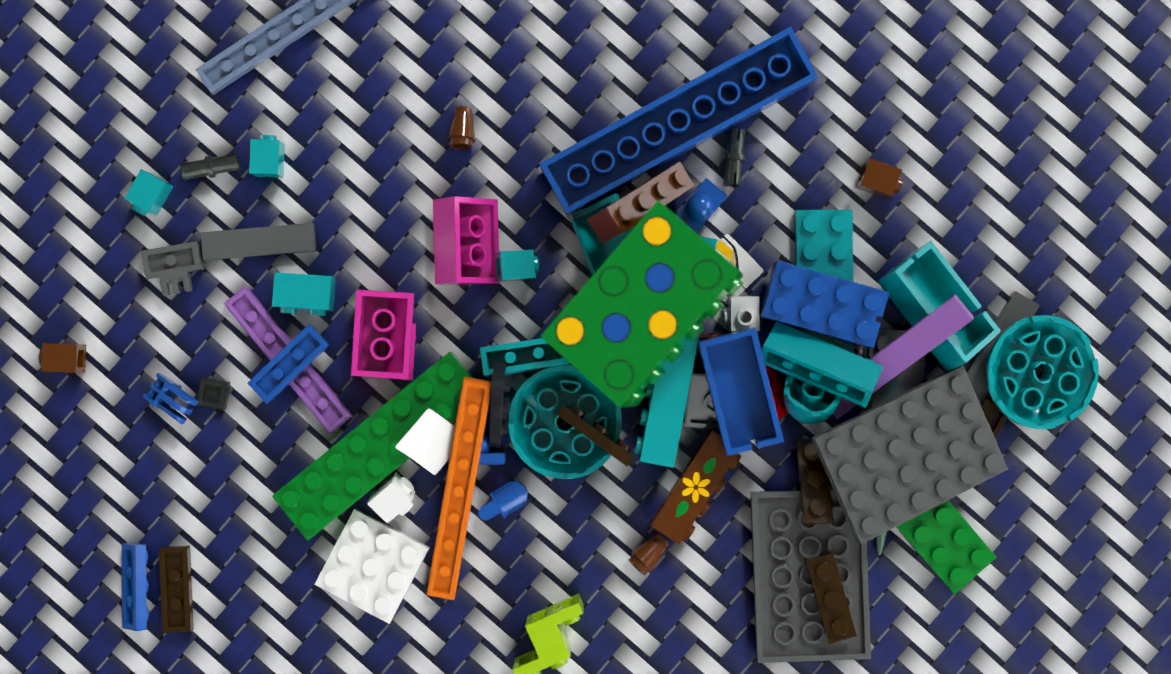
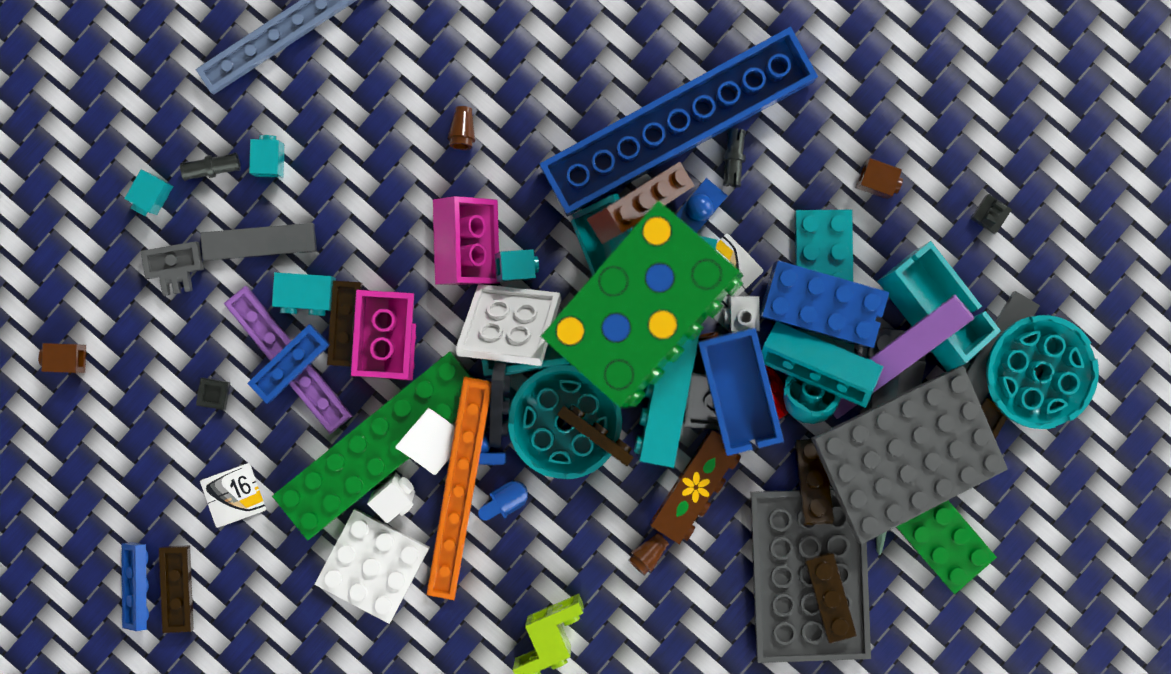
(168, 397): blue arm -> none
(233, 495): none -> sticker
(342, 322): none -> dark brown plate
(508, 324): none -> white plate
(991, 213): none -> pearl dark grey tile

